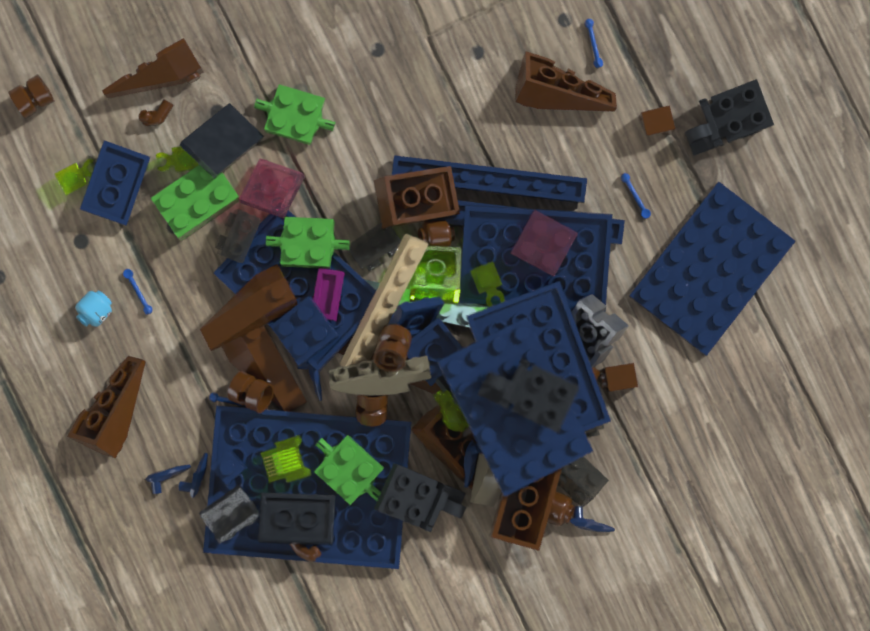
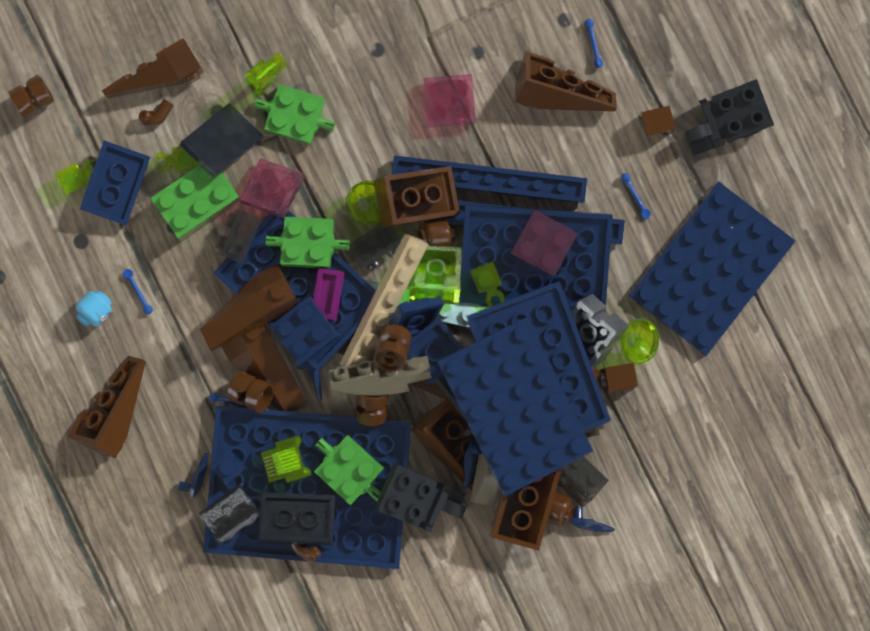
(157, 477): dark blue bar -> none
(264, 75): none -> clear neon green piece
(365, 190): none -> clear neon green piece
(449, 100): none -> clear pink plate
(452, 413): clear neon green plate -> none
(534, 393): black plate -> none
(645, 343): none -> clear neon green piece

